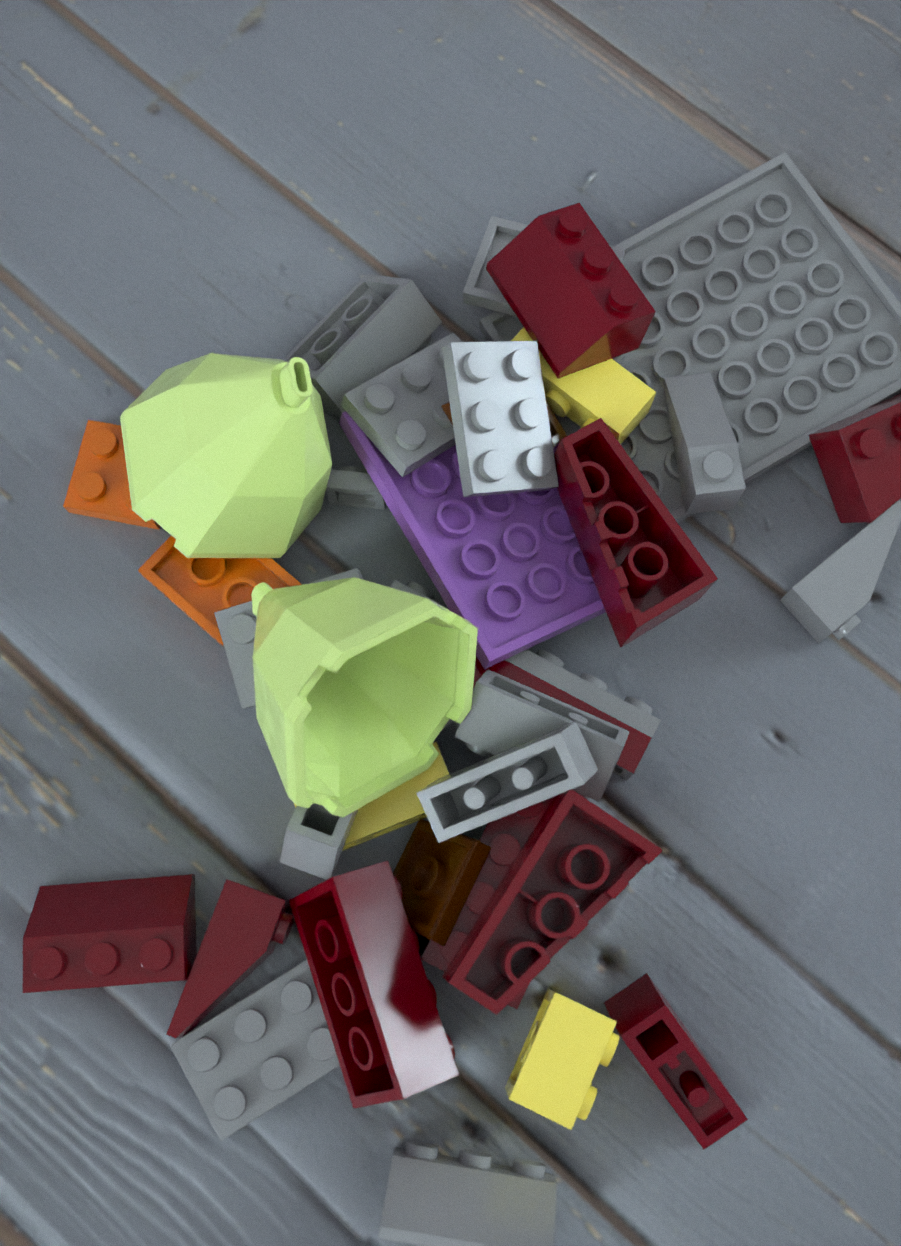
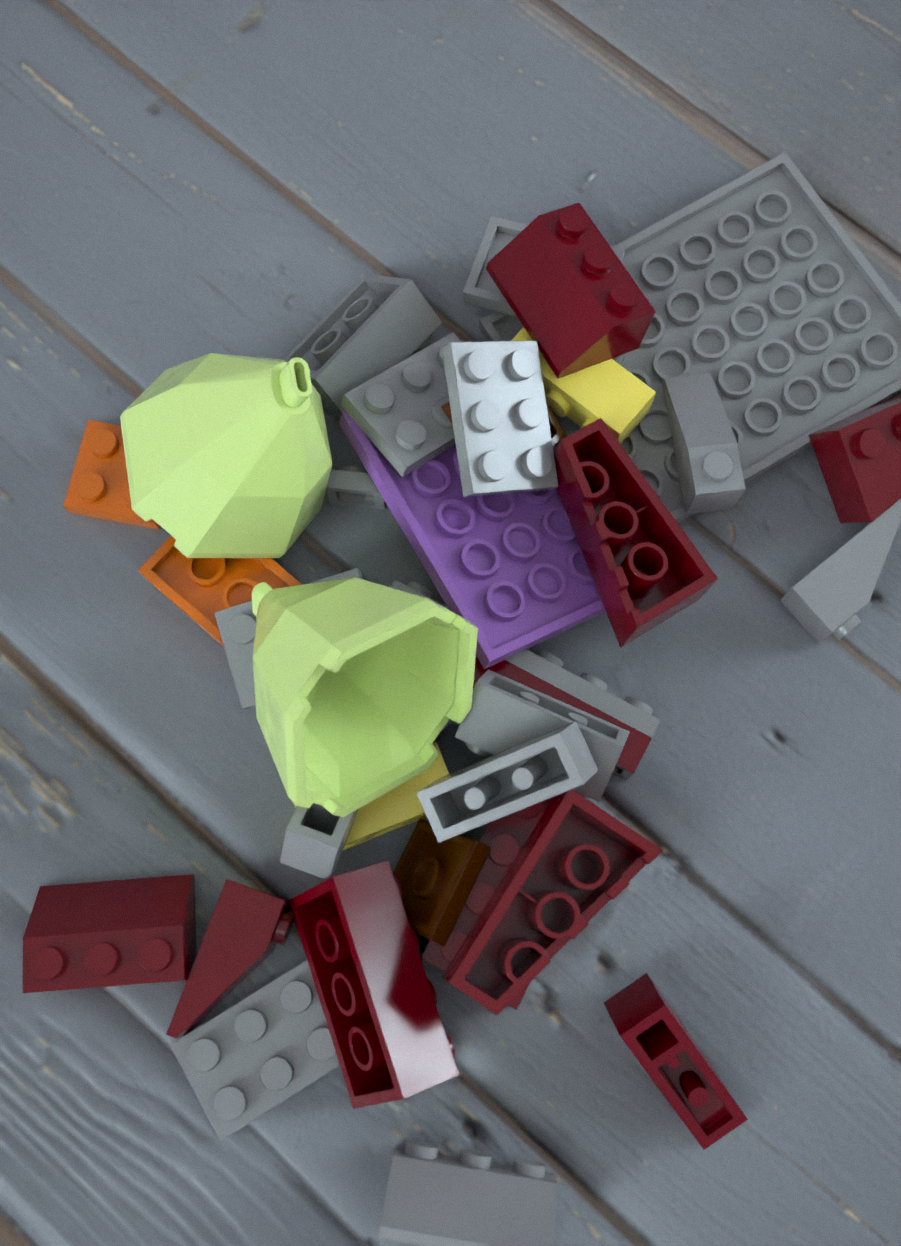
(561, 1060): light yellow brick -> none

